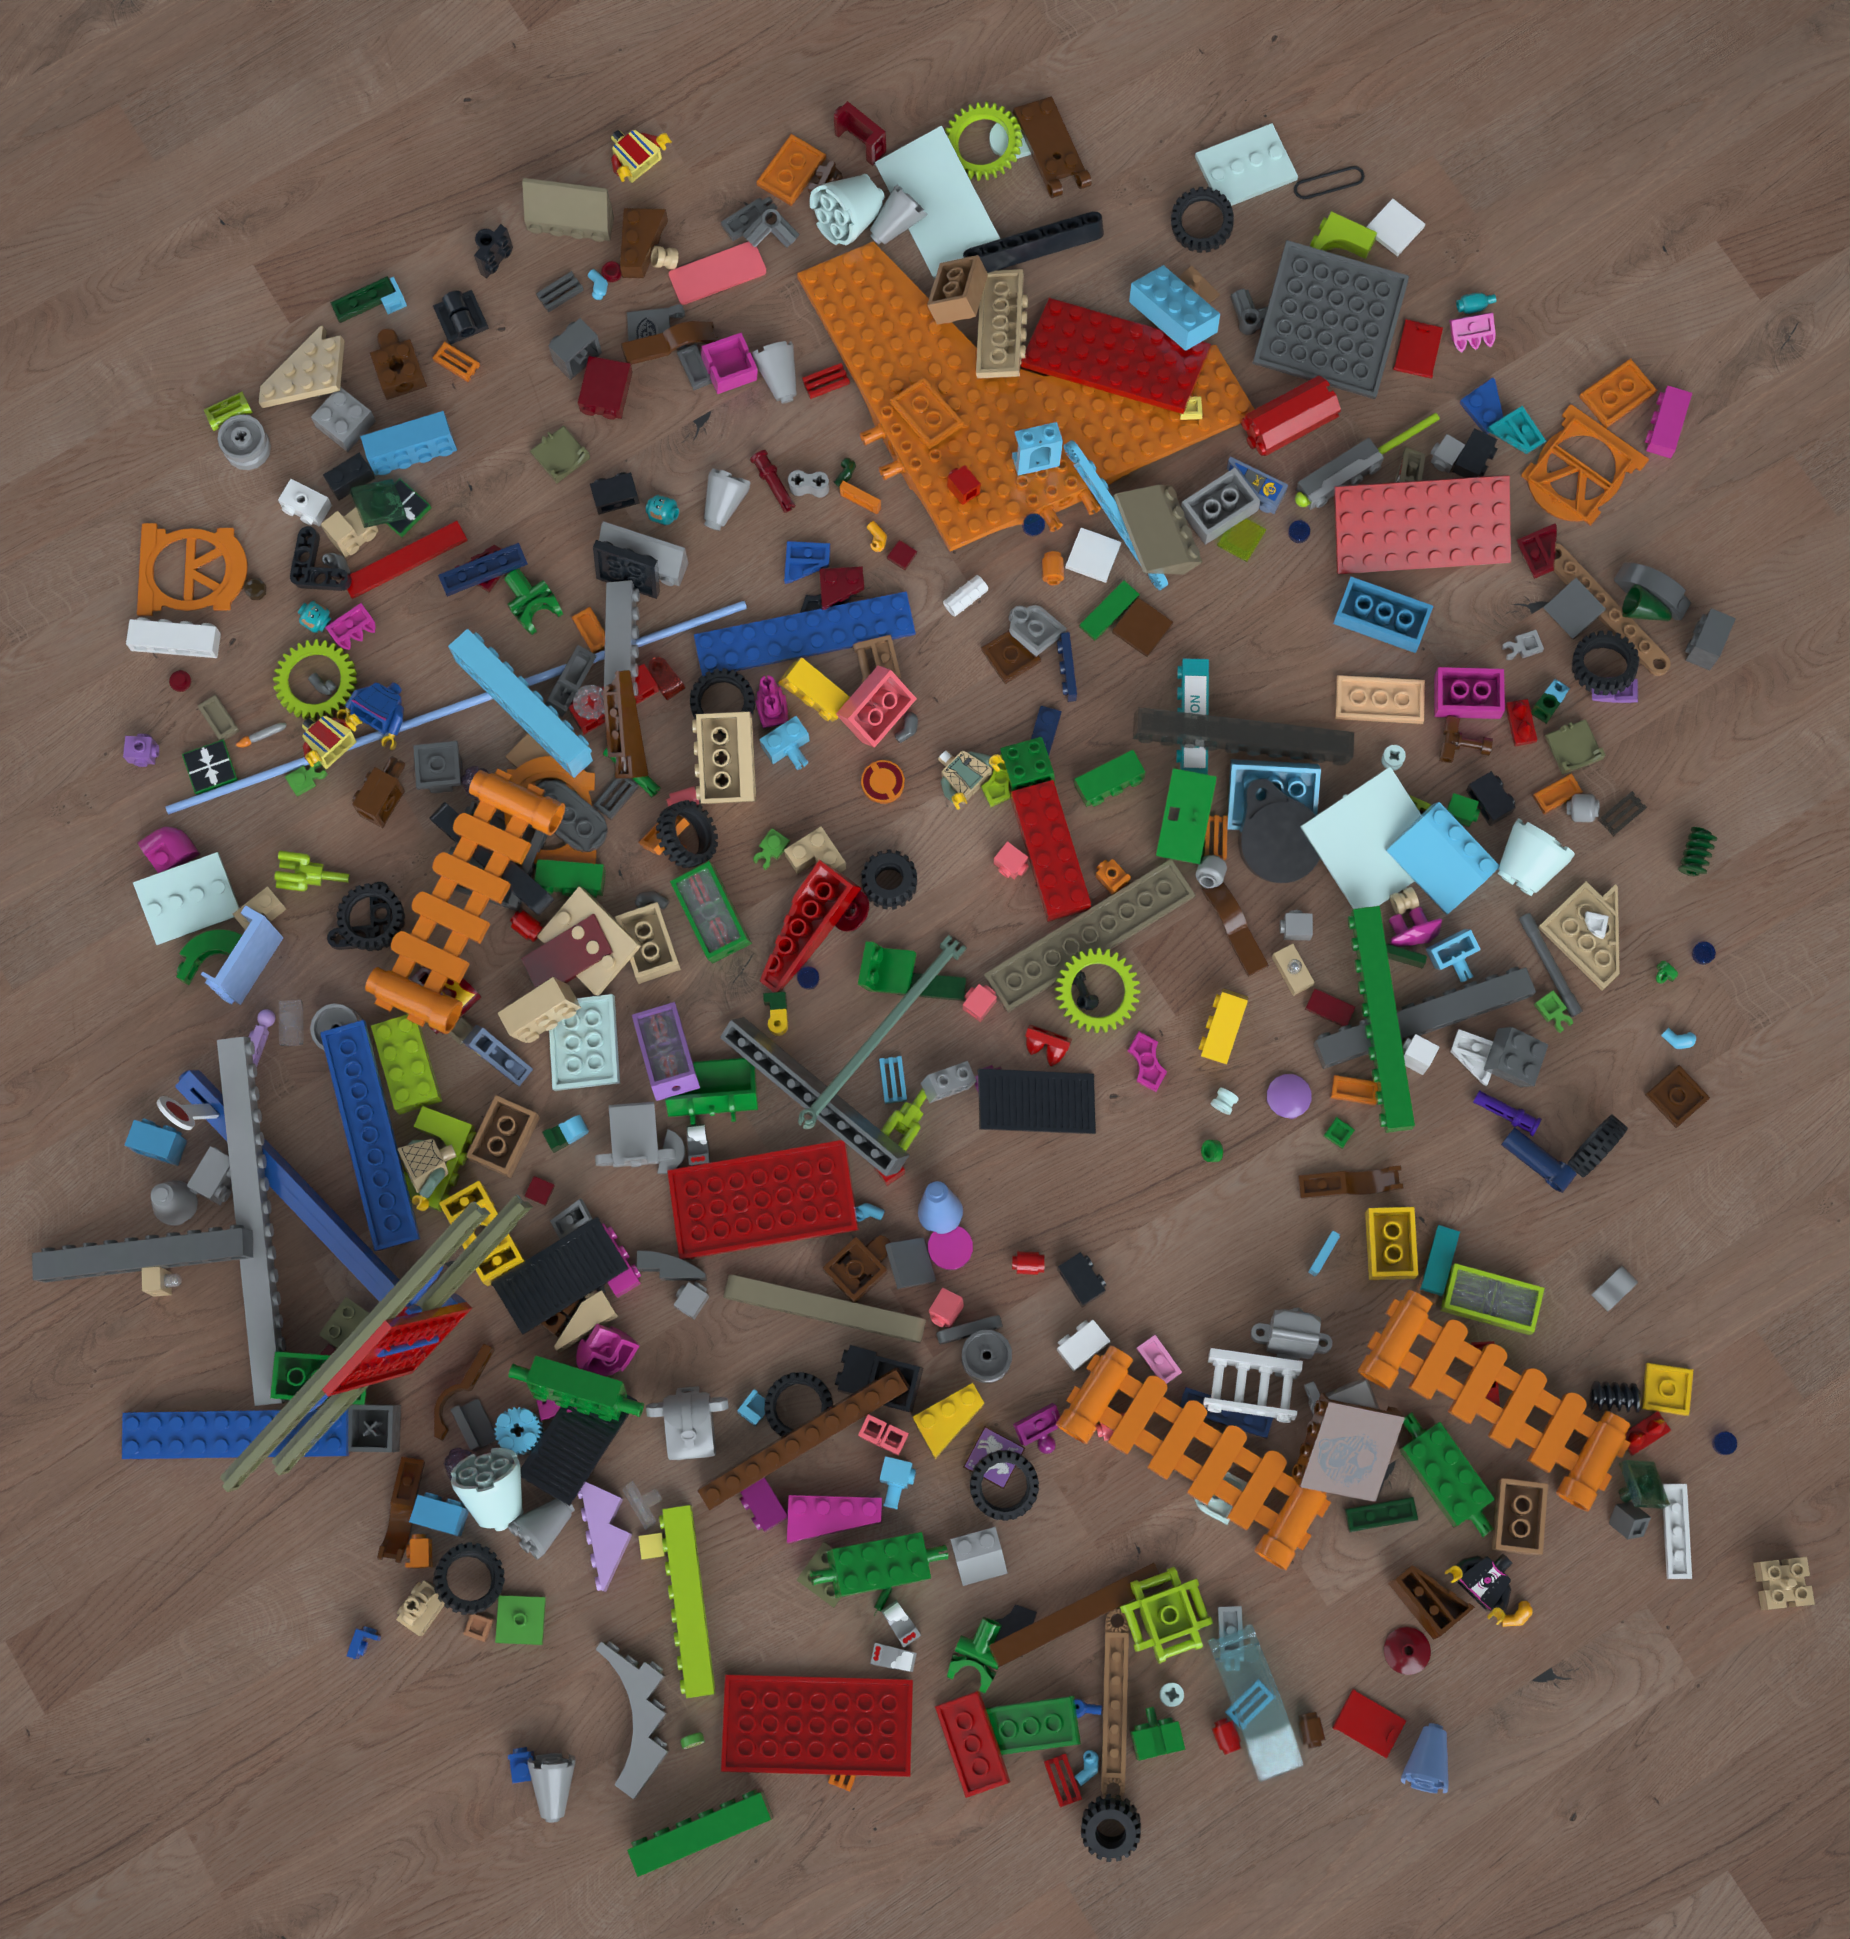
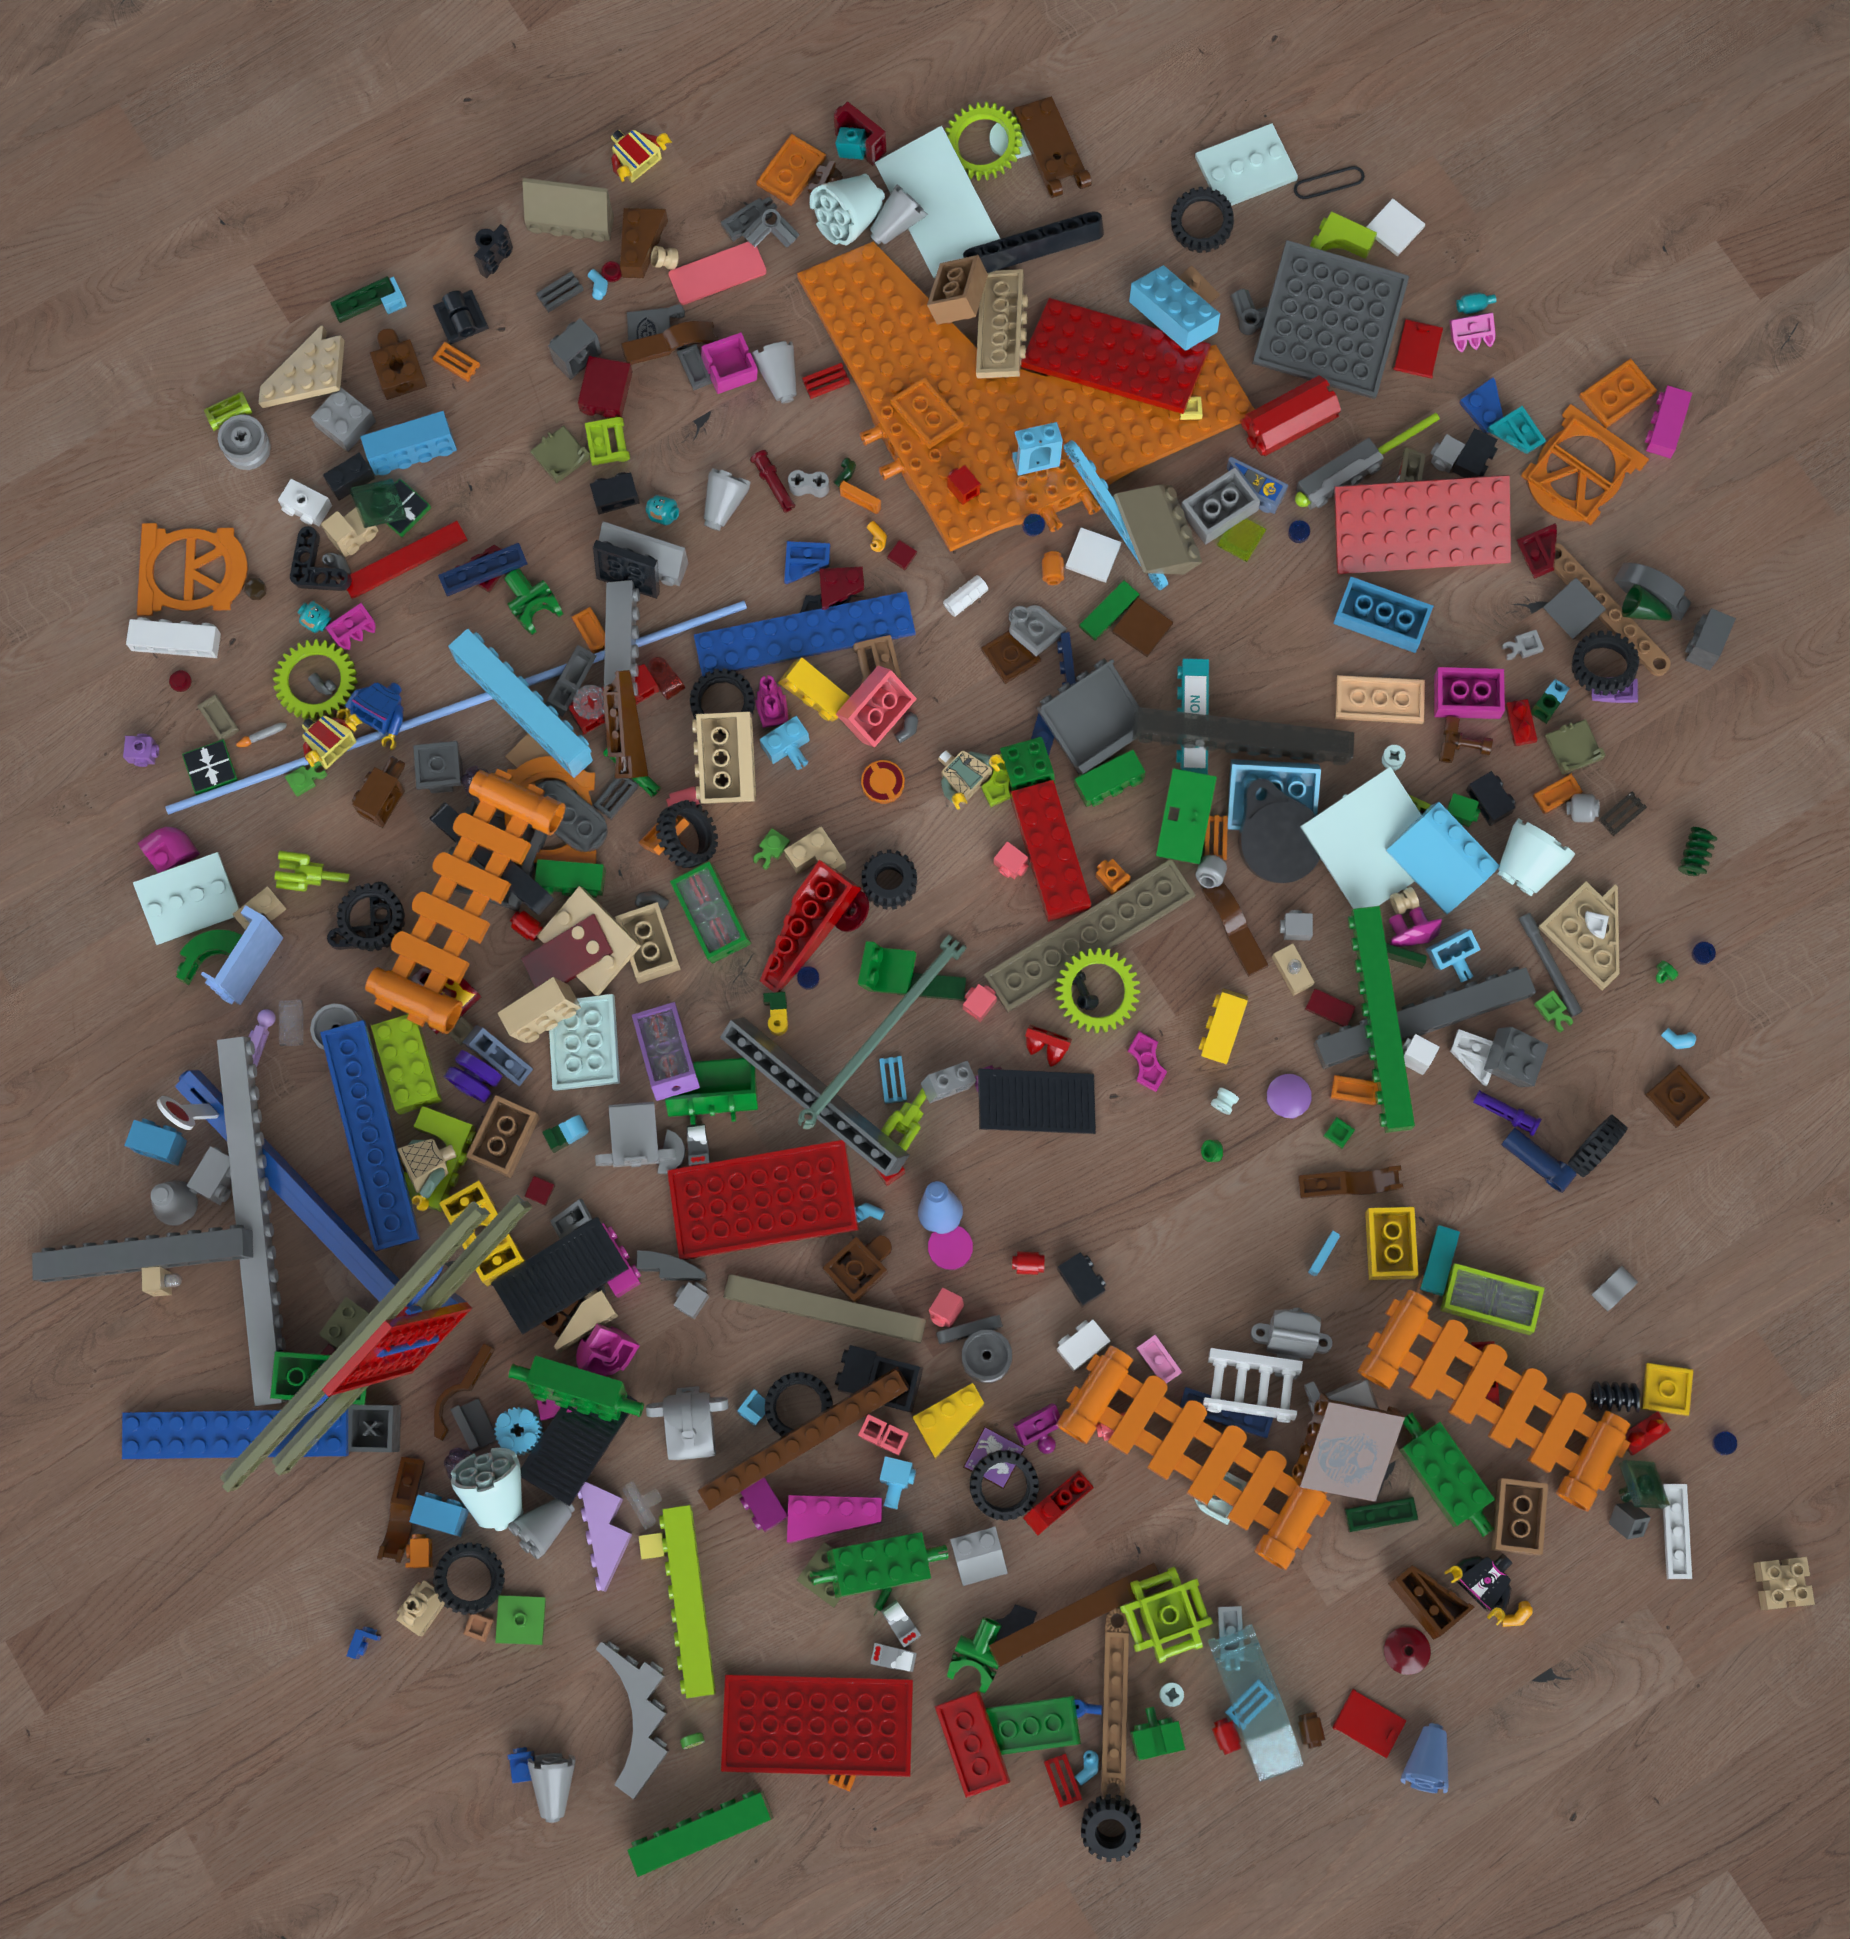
(471, 1078): none -> dark purple wheel
(599, 441): none -> lime plate
(851, 143): none -> teal brick
(910, 1263): dark grey tile -> none
(1058, 1502): none -> red slope
(1091, 716): none -> dark grey panel

